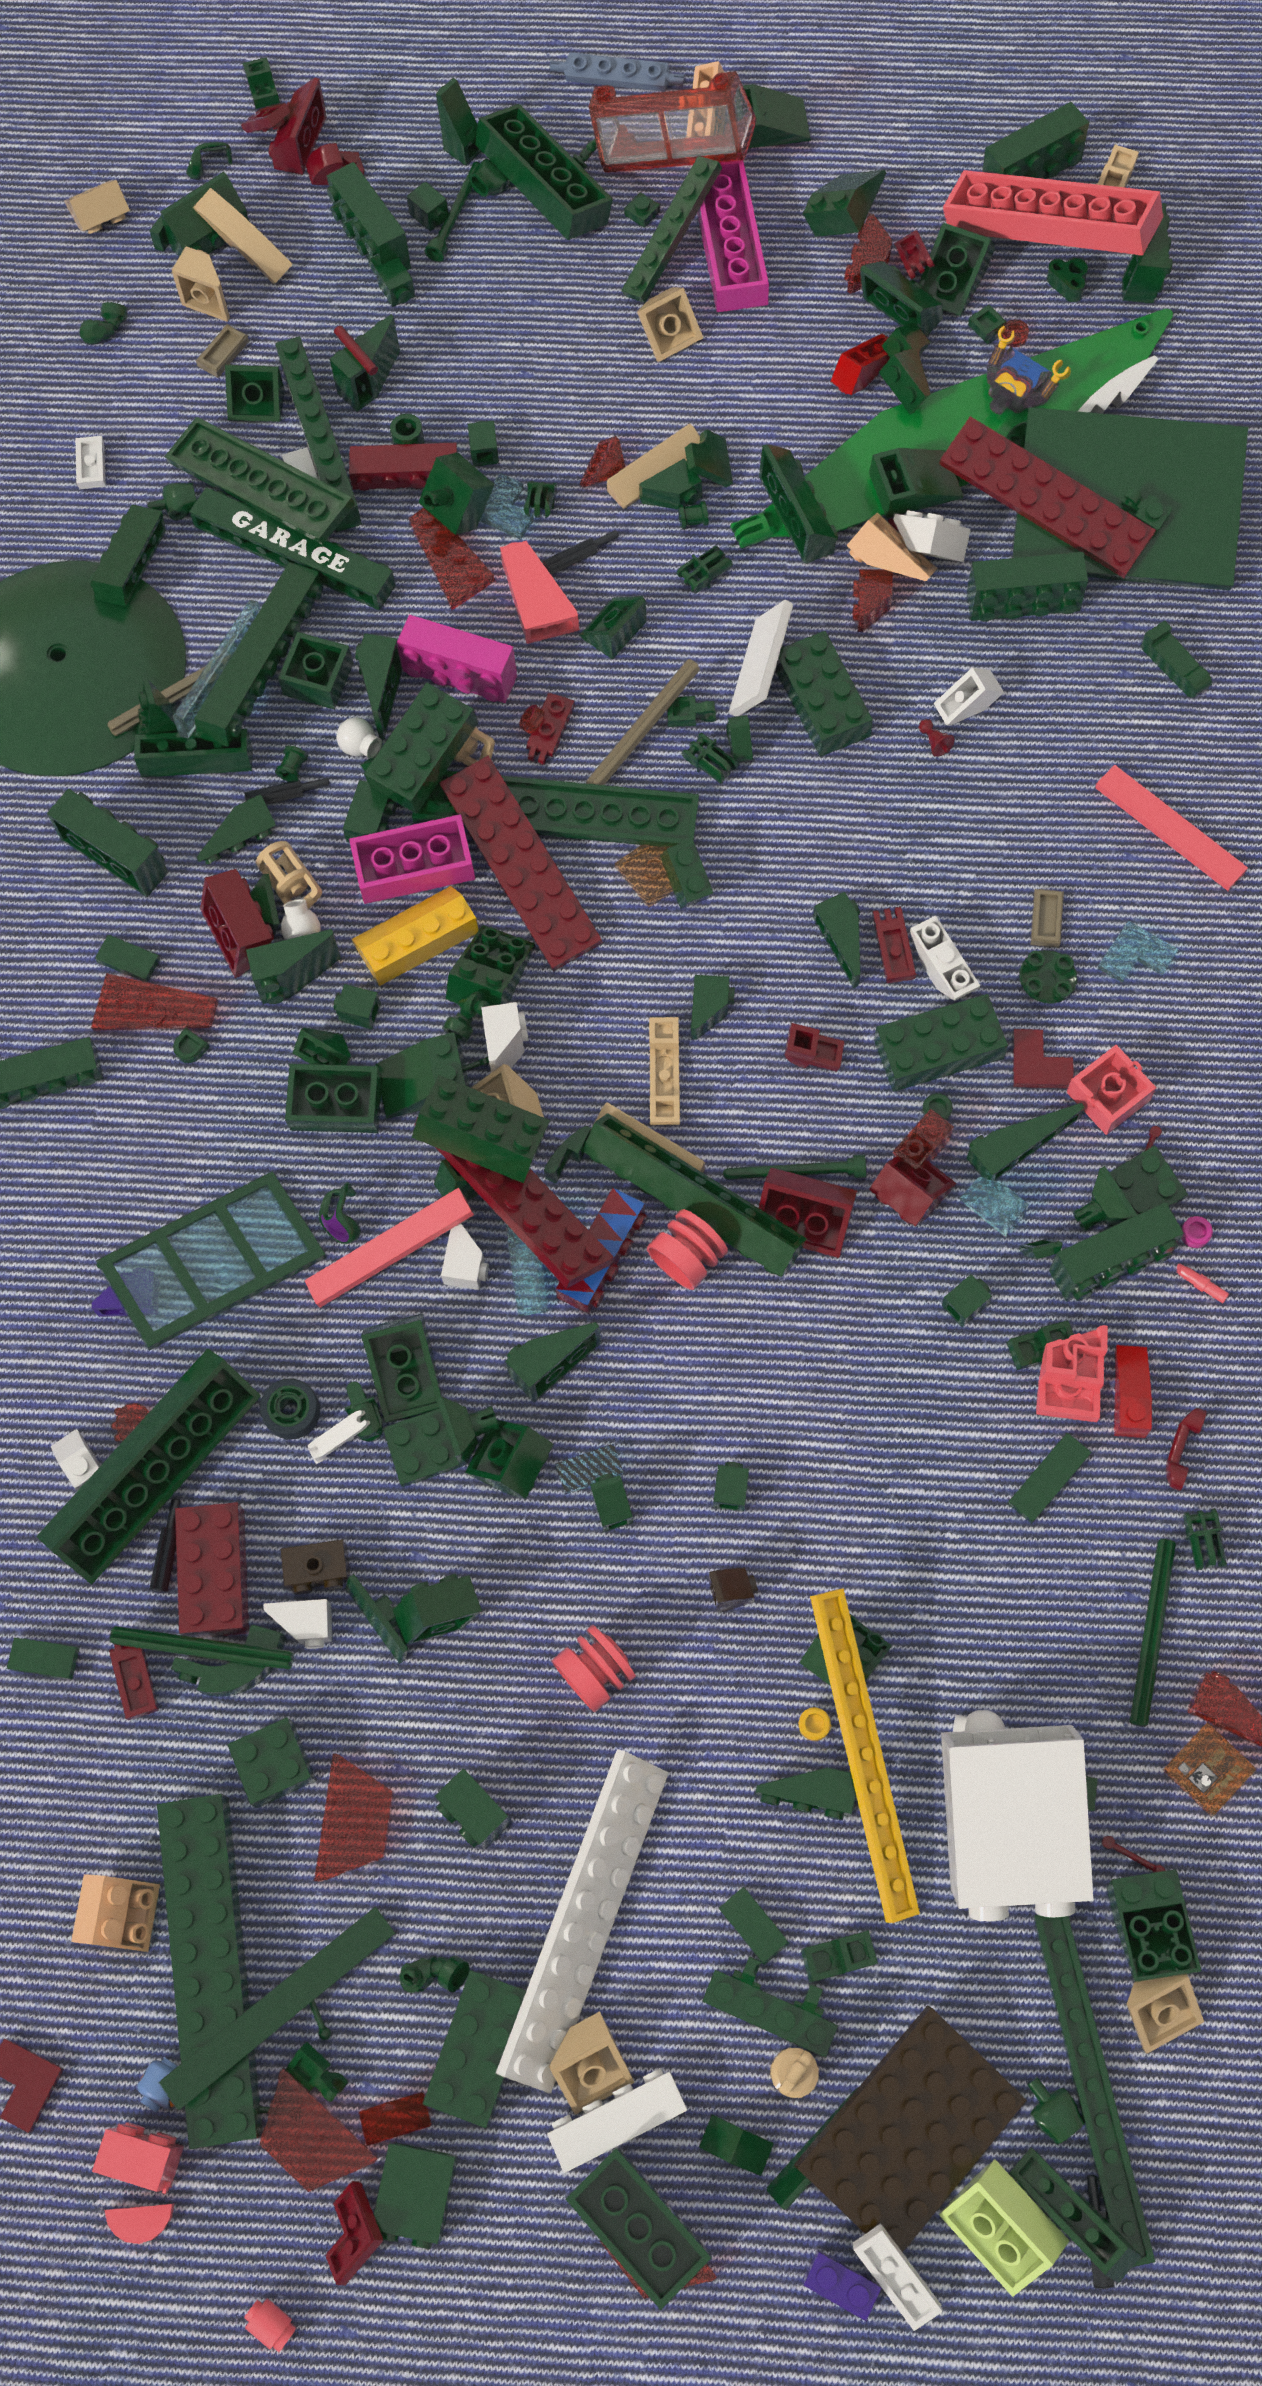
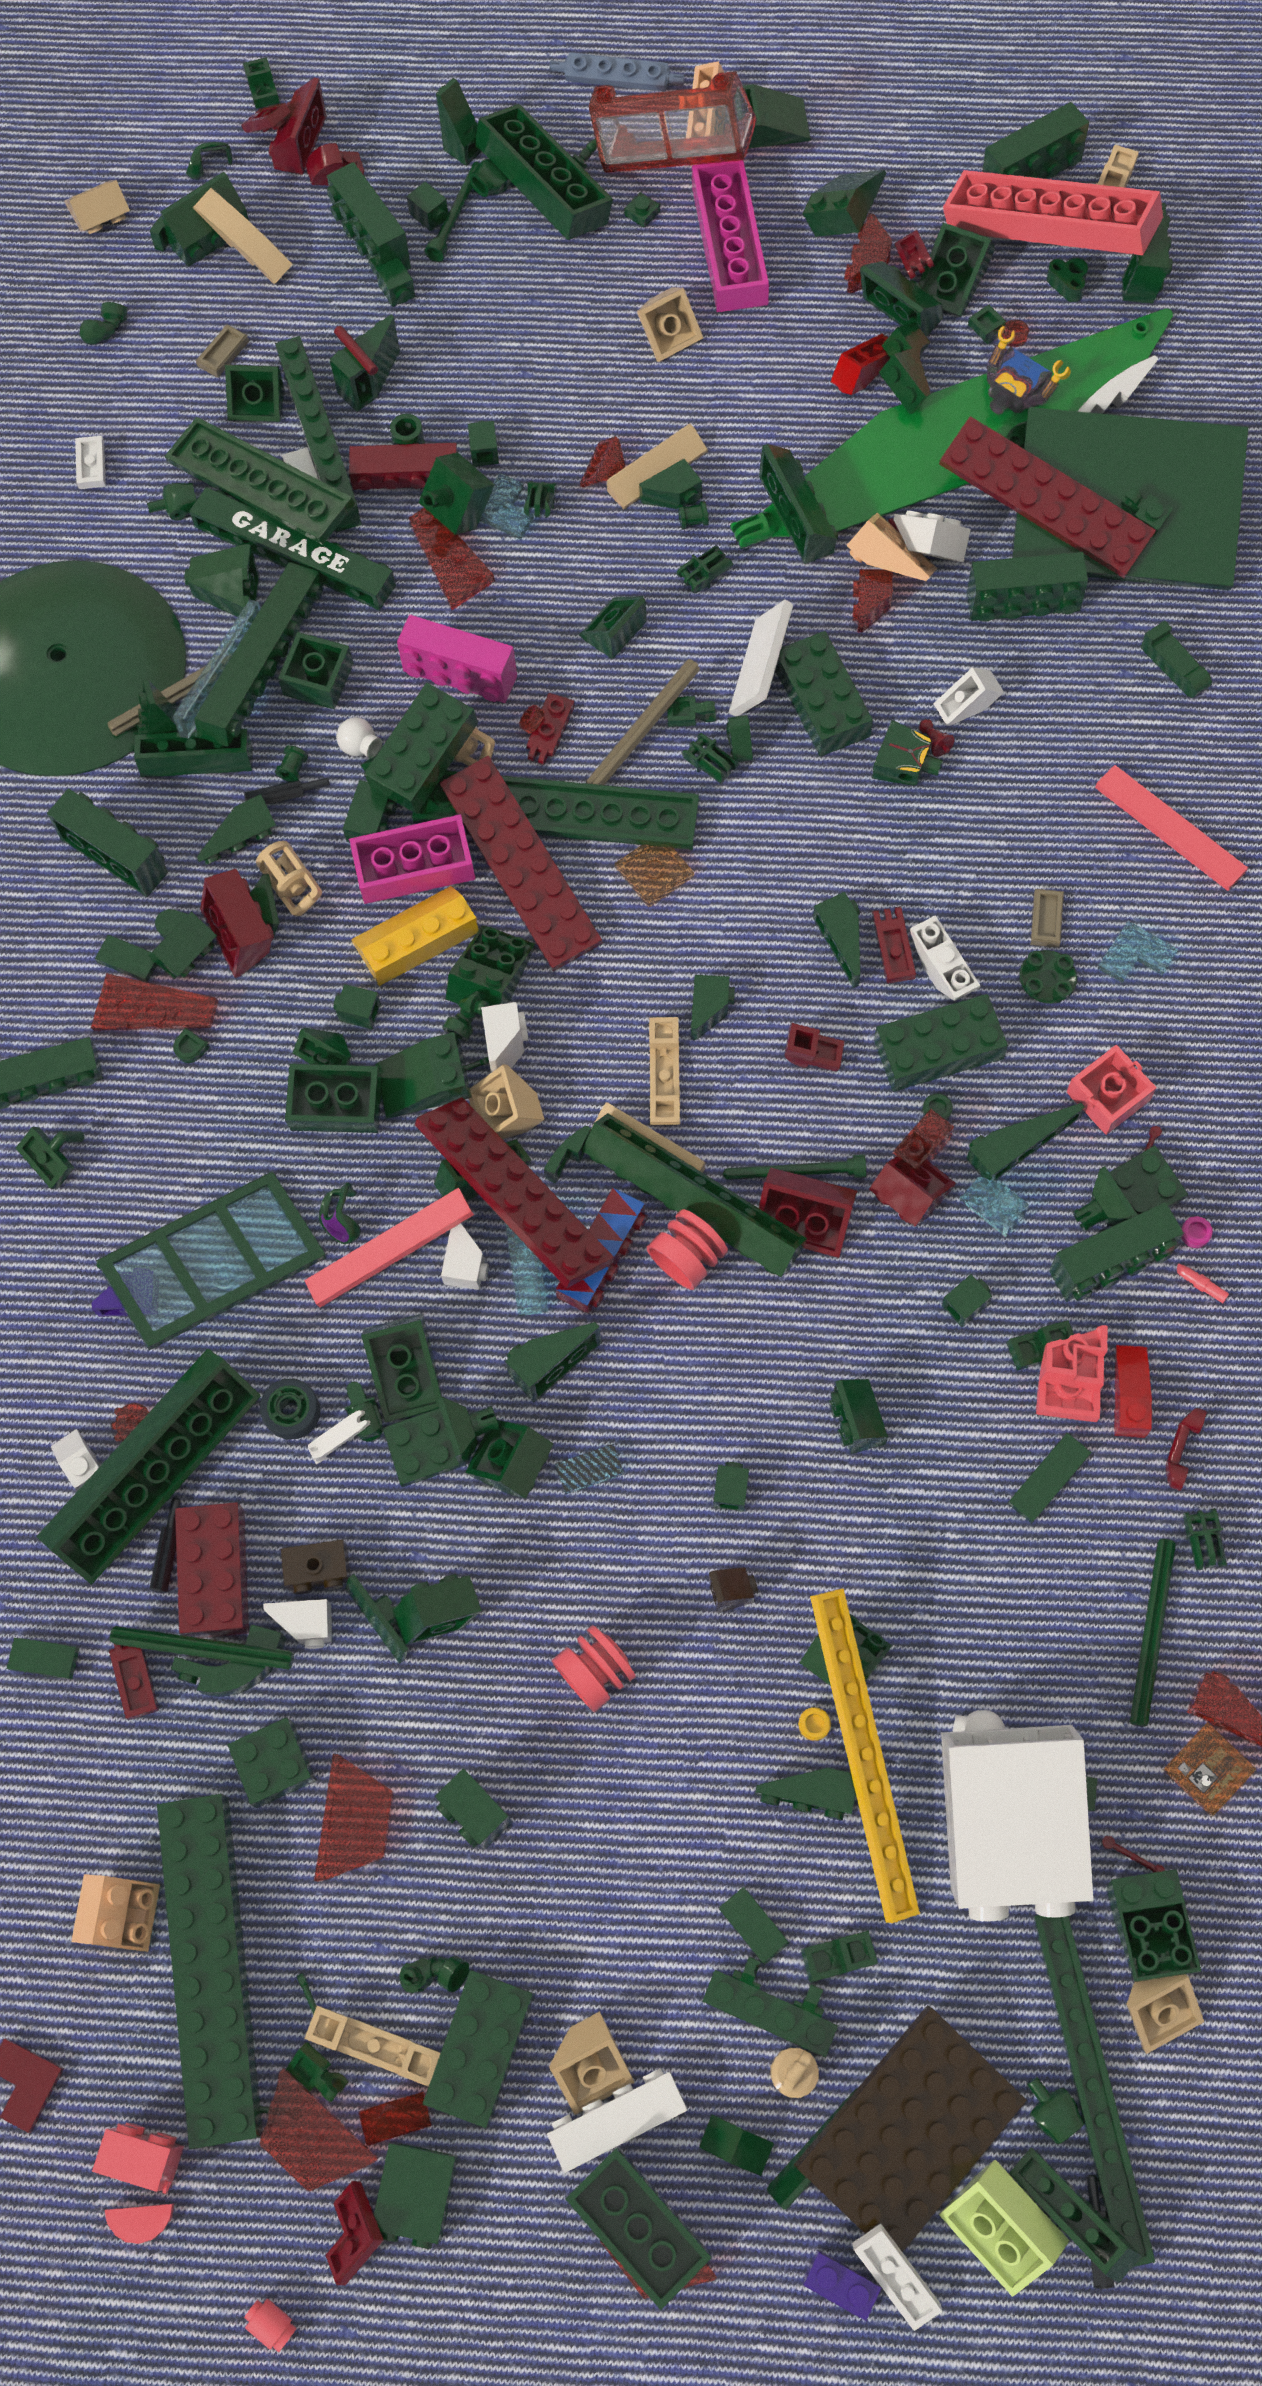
(45, 1155): none -> dark green plate
(128, 555): dark green brick -> none
(148, 2085): medium blue head -> none
(168, 920): none -> dark green tile
(183, 946): none -> dark green brick
(199, 284): tan slope -> none
(224, 578): none -> dark green slope
(275, 2008): dark green tile -> none
(291, 964): dark green slope -> none
(298, 920): white piece -> none
(372, 2045): none -> tan slope
(381, 673): dark green slope -> none
(480, 1128): dark green brick -> none
(536, 595): coral slope -> none
(577, 552): black axle -> none
(583, 1920): white plate -> none
(611, 1502): dark green slope -> none
(671, 229): dark green plate -> none
(686, 874): dark green brick -> none
(710, 458): dark green tile -> none
(858, 1415): none -> dark green slope
(904, 756): none -> dark green torso
(912, 480): dark green slope -> none
(1034, 1069): dark red tile -> none
(1041, 1248): dark green tile -> none

